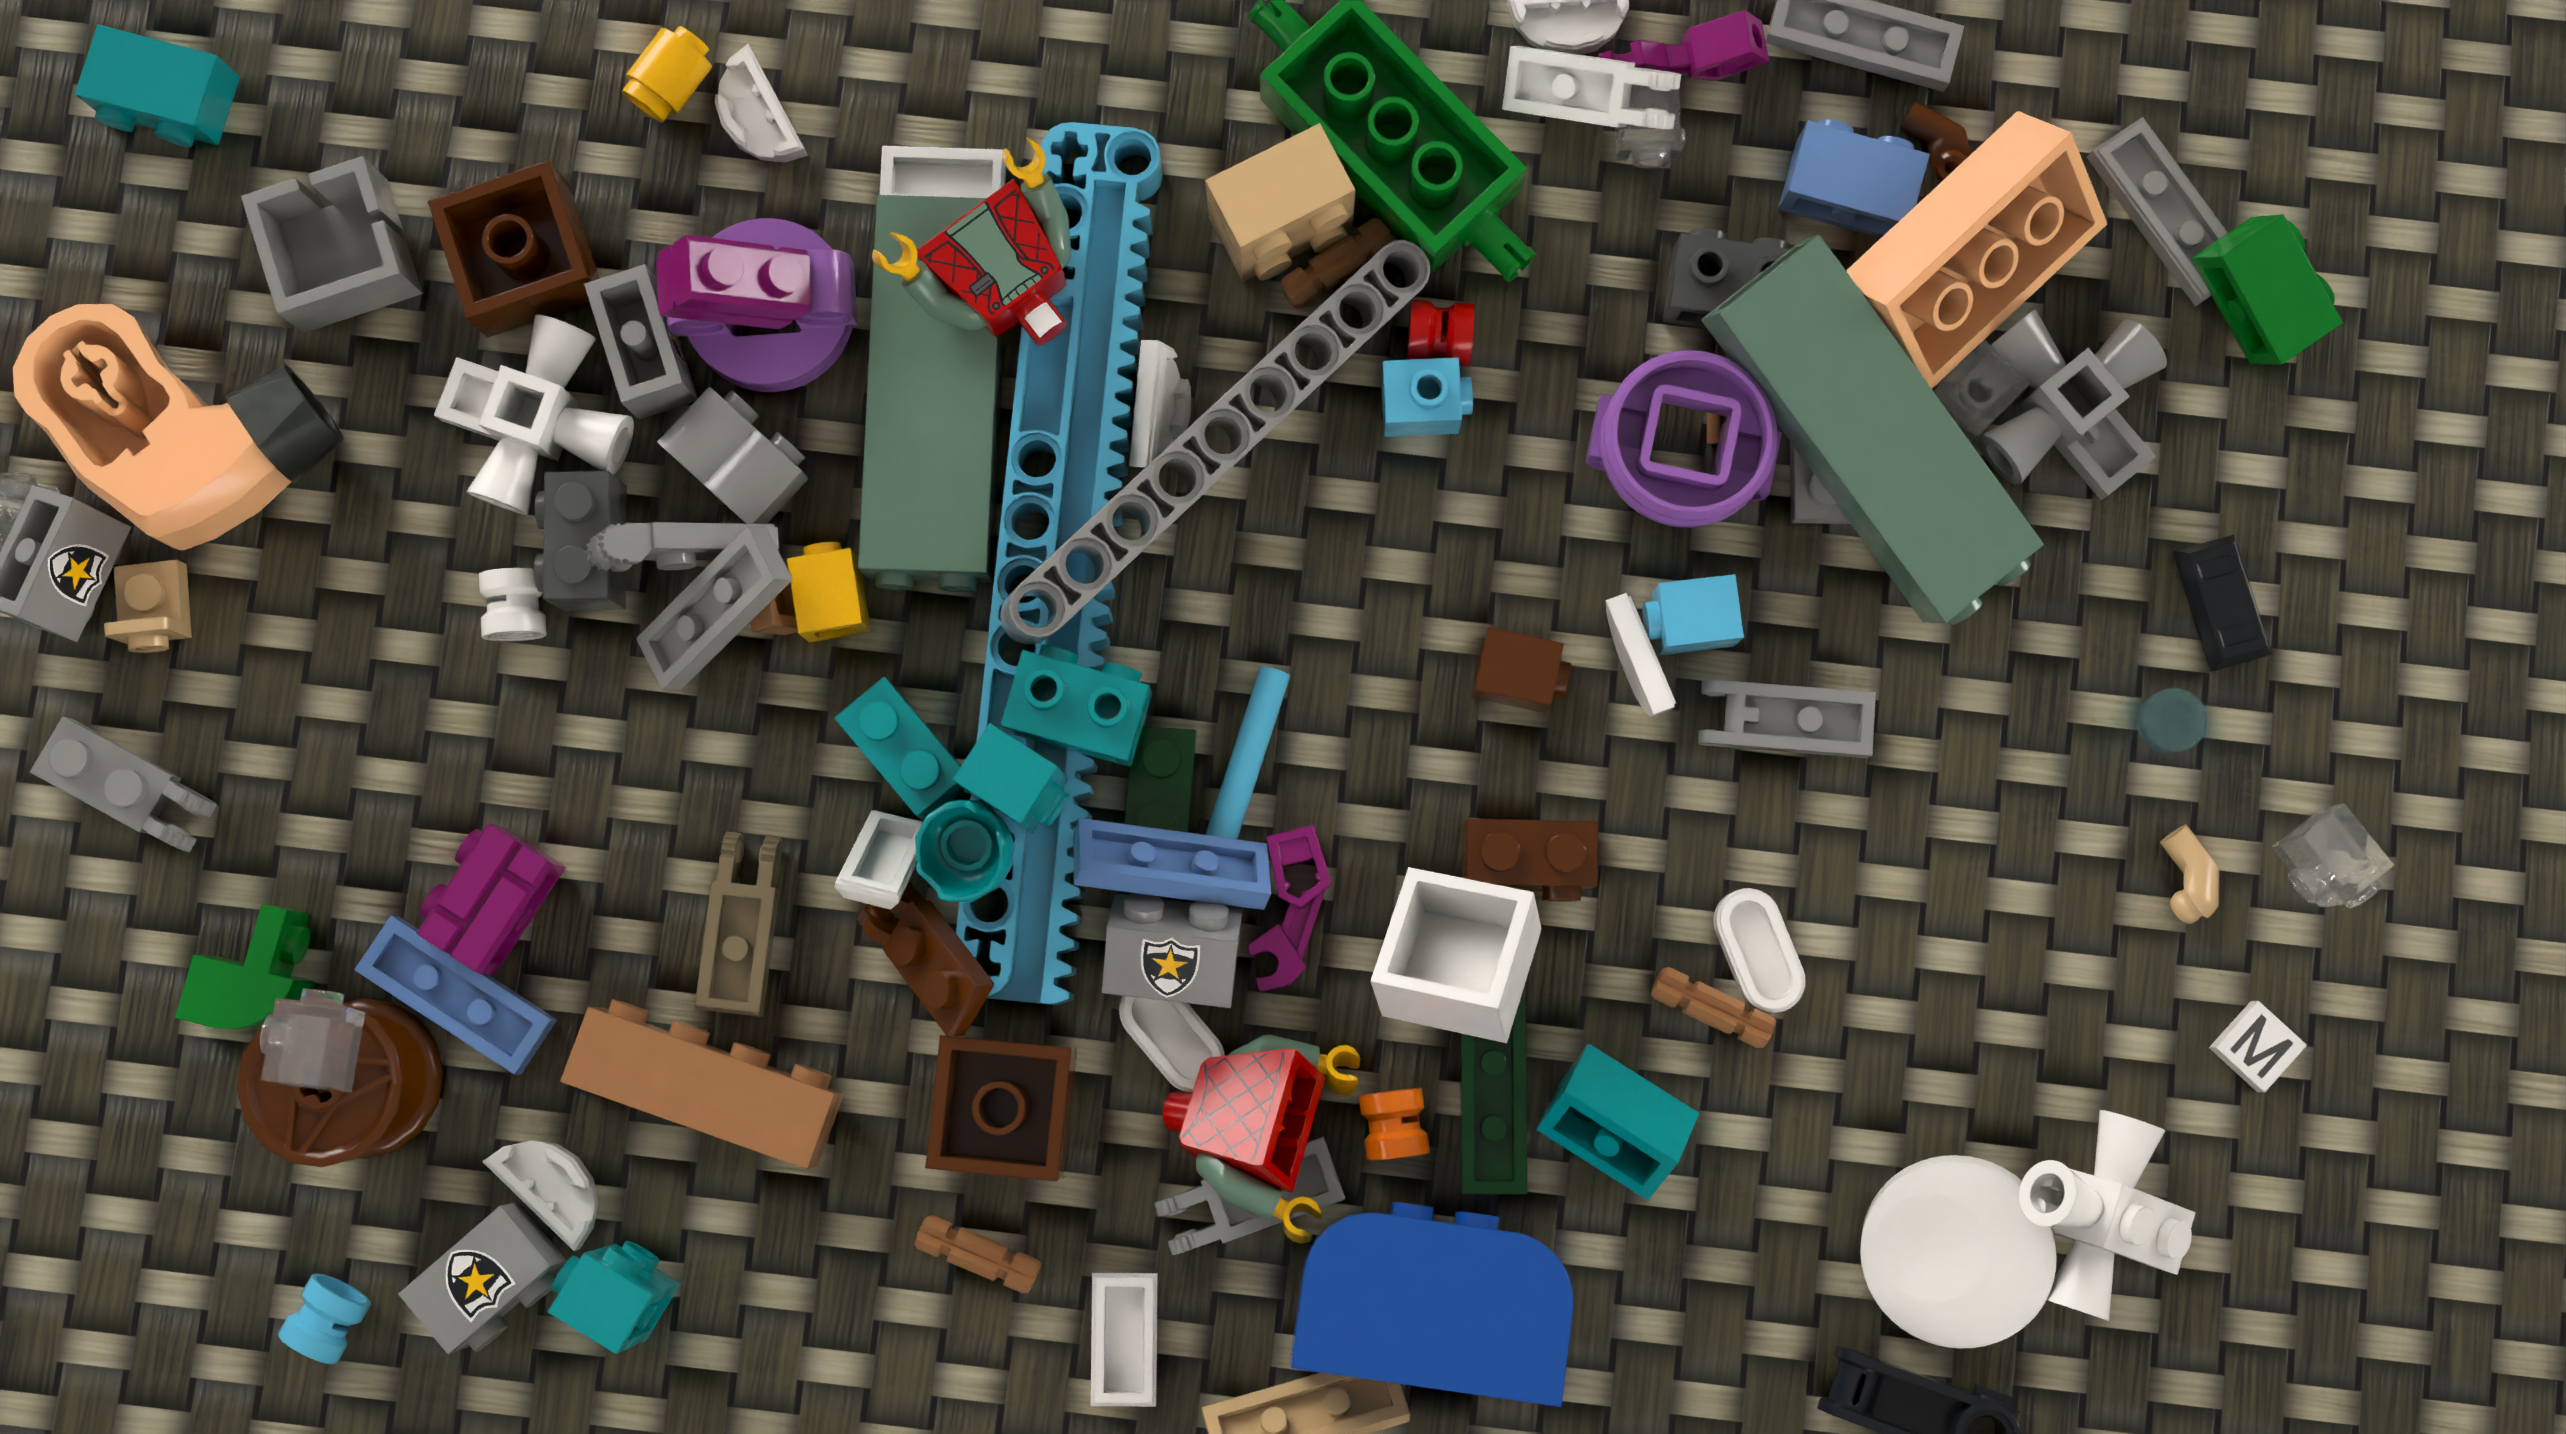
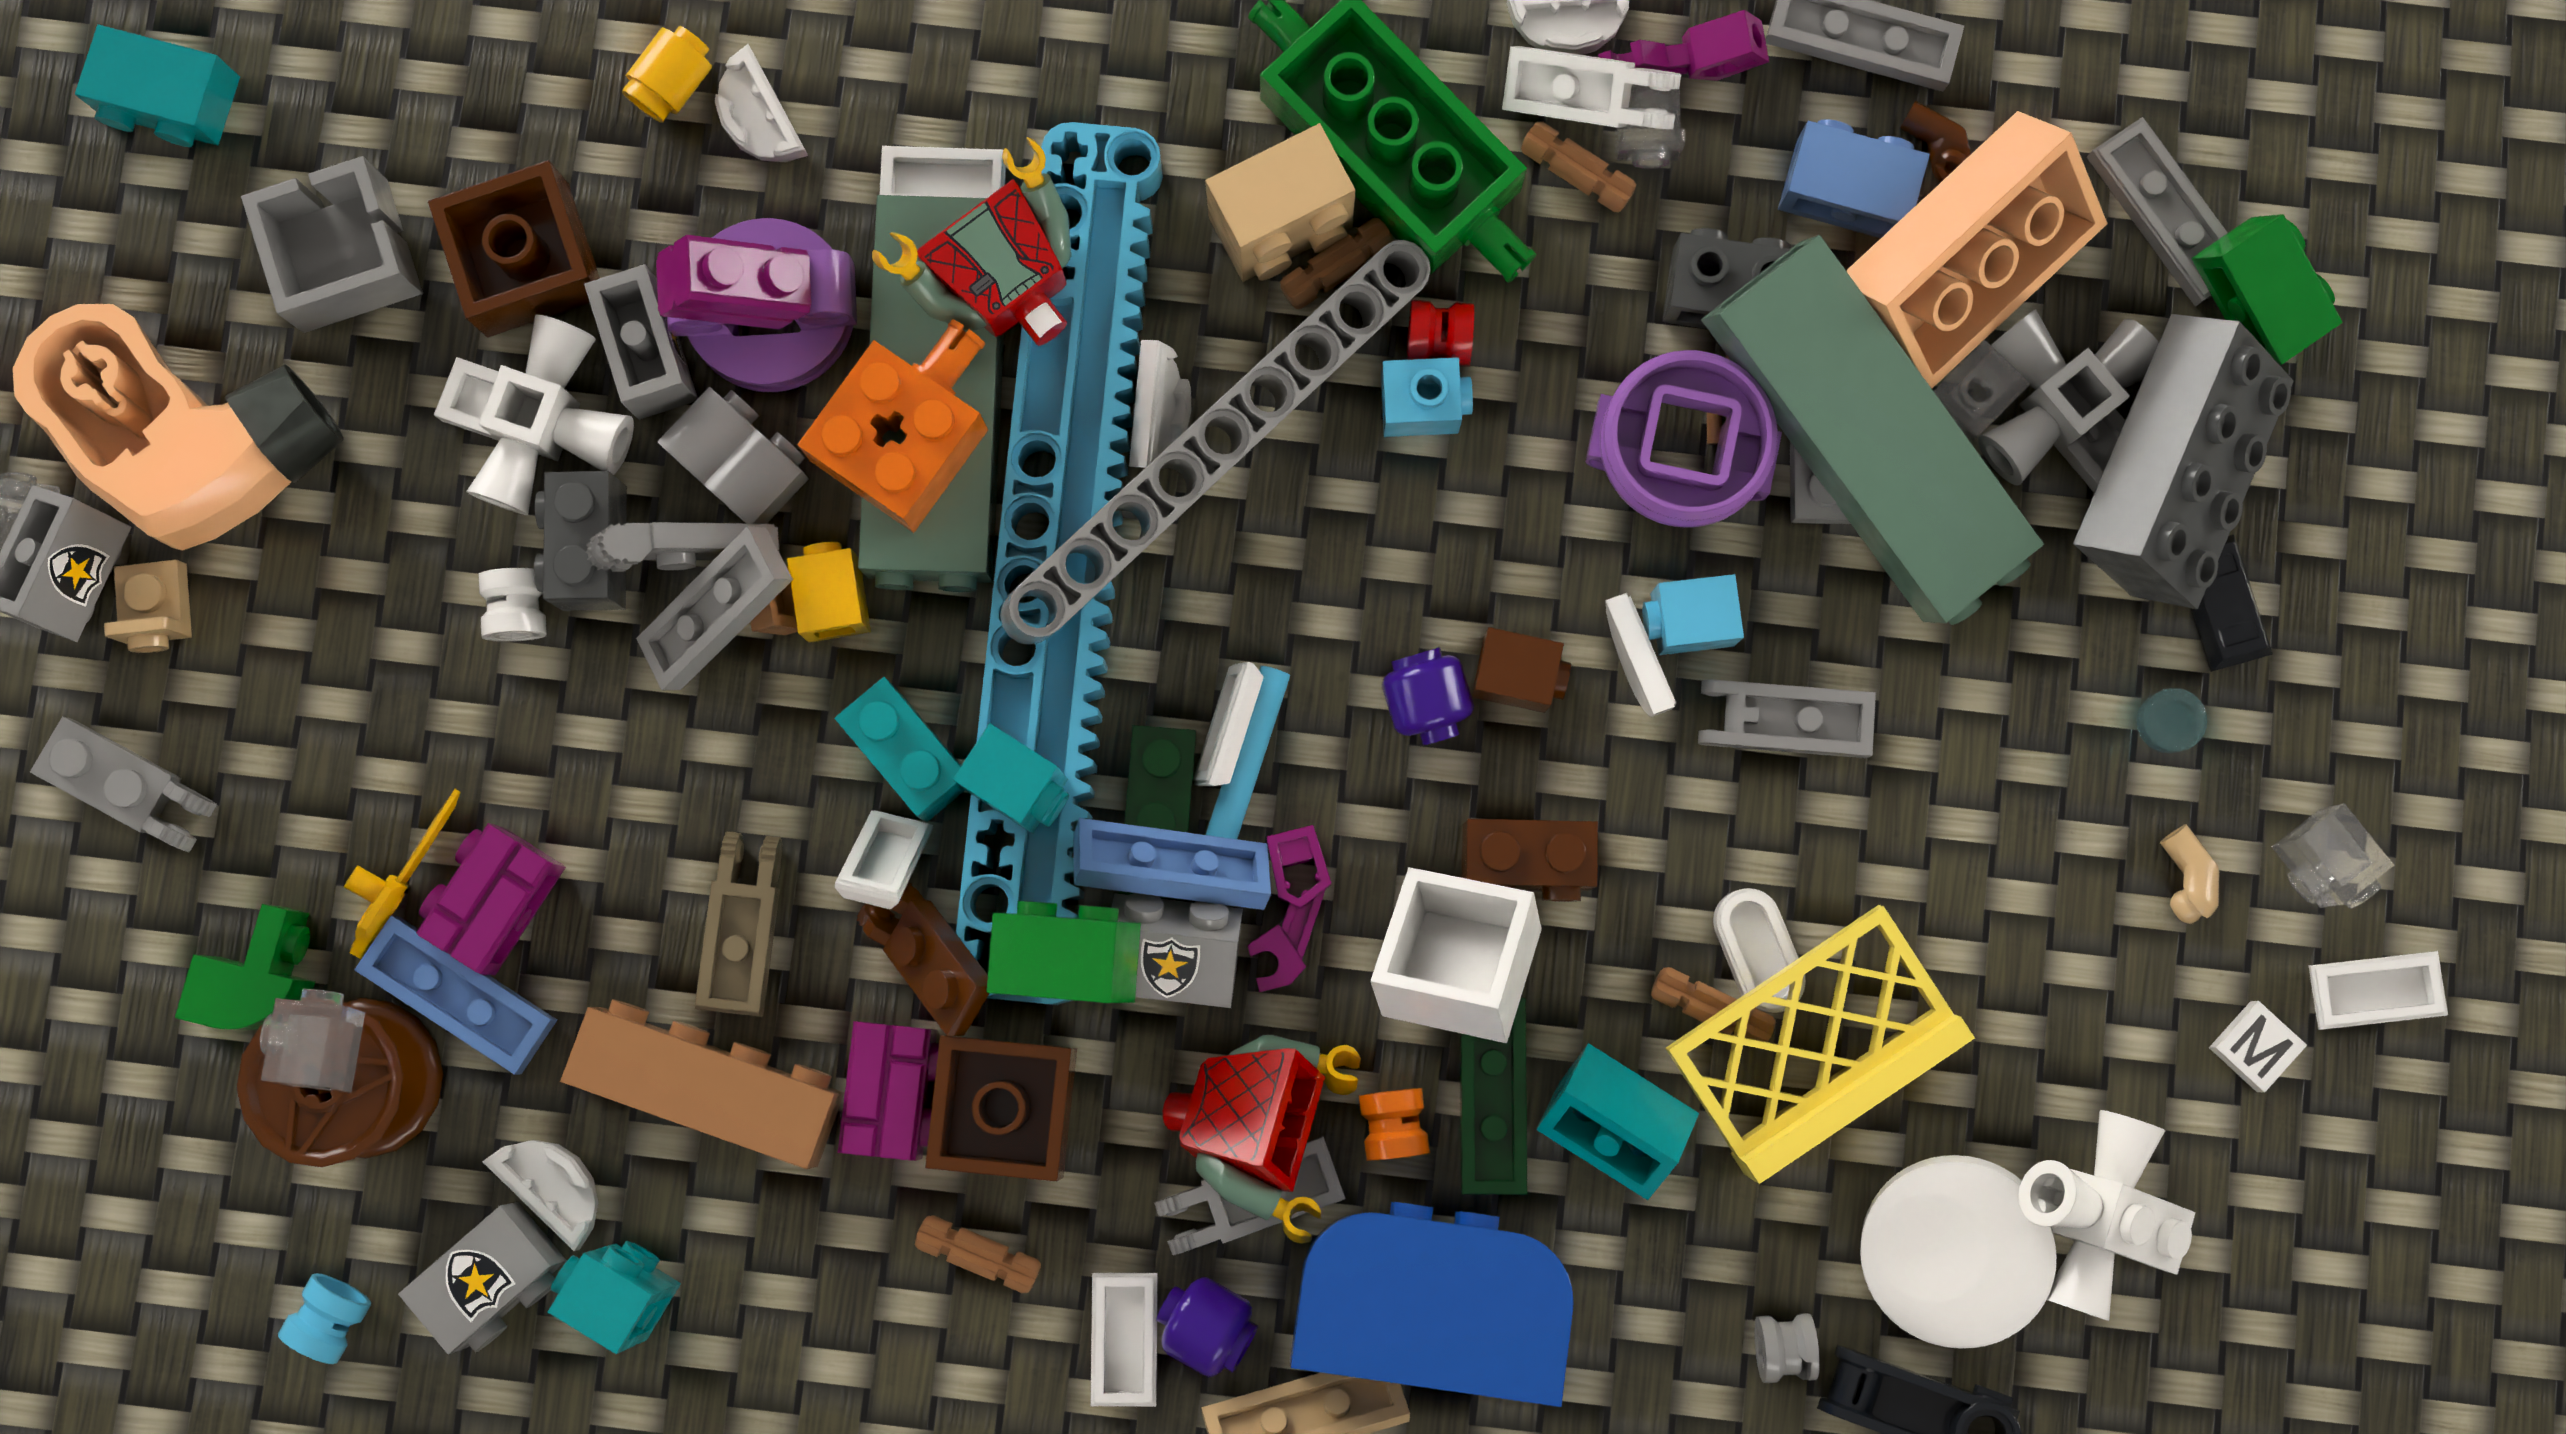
(388, 894): none -> yellow piece
(888, 1091): none -> magenta brick
(892, 395): none -> orange brick
(964, 850): teal hair -> none
(1064, 956): none -> green brick
(1077, 705): teal brick -> none
(1170, 1037): white tile -> none
(1206, 1326): none -> dark purple head
(1229, 725): none -> white tile
(1428, 695): none -> dark purple head
(1578, 166): none -> medium nougat axle
(1786, 1348): none -> light grey wheel
(1850, 1091): none -> light yellow fence
(2185, 460): none -> dark grey brick
(2378, 990): none -> white tile

